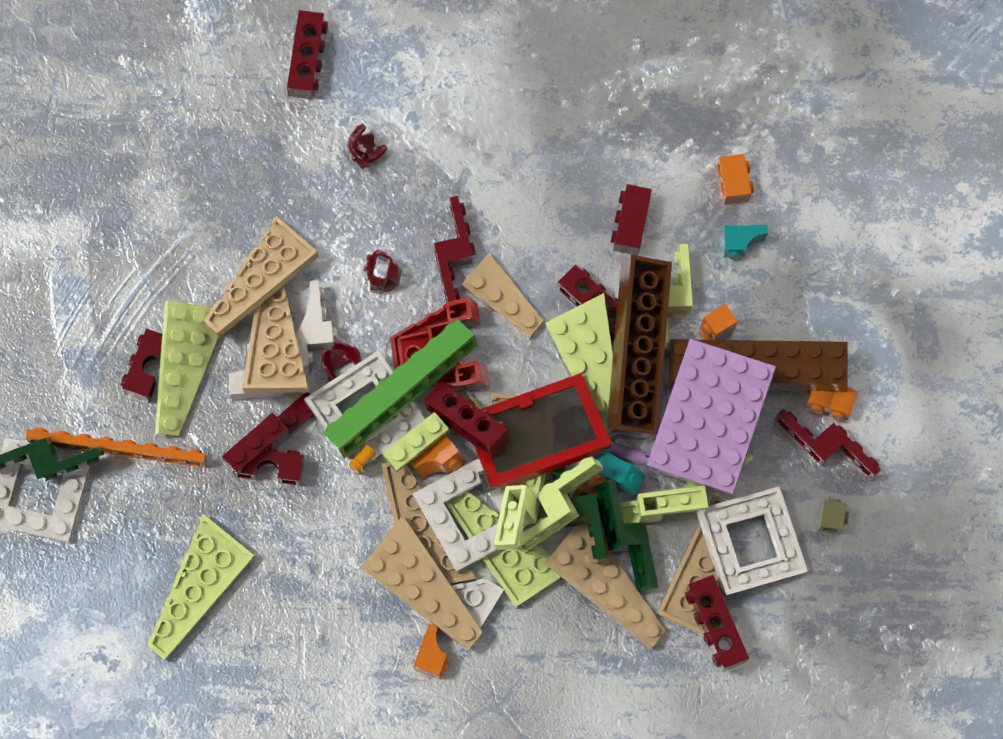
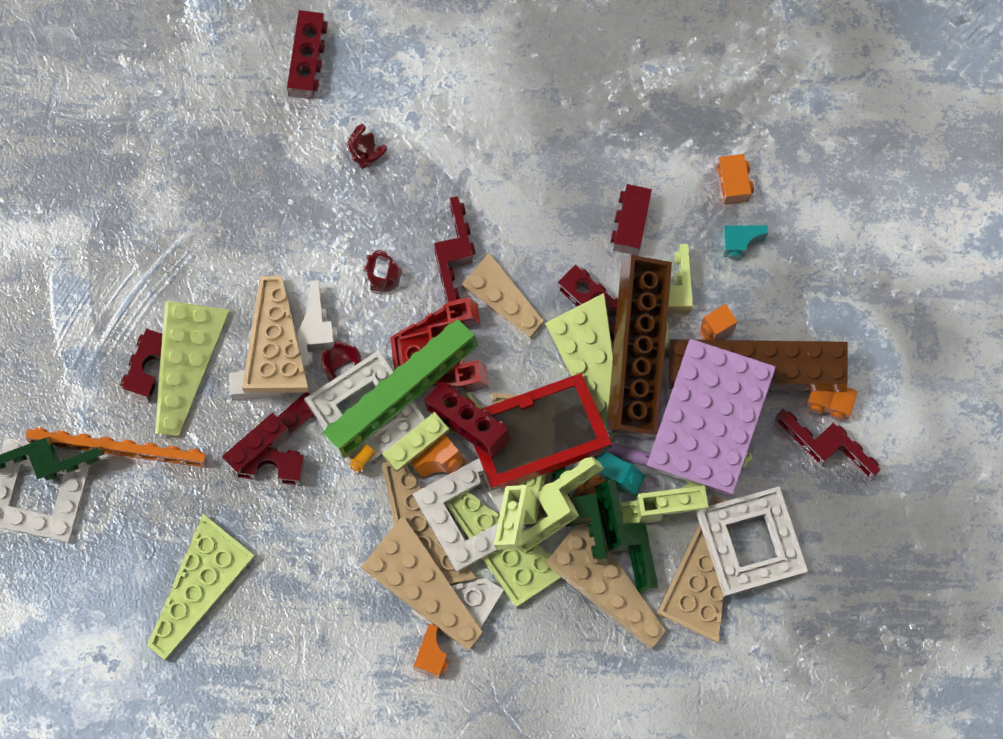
(265, 271): tan wing -> none
(709, 589): dark red brick -> none
(833, 516): olive brick -> none

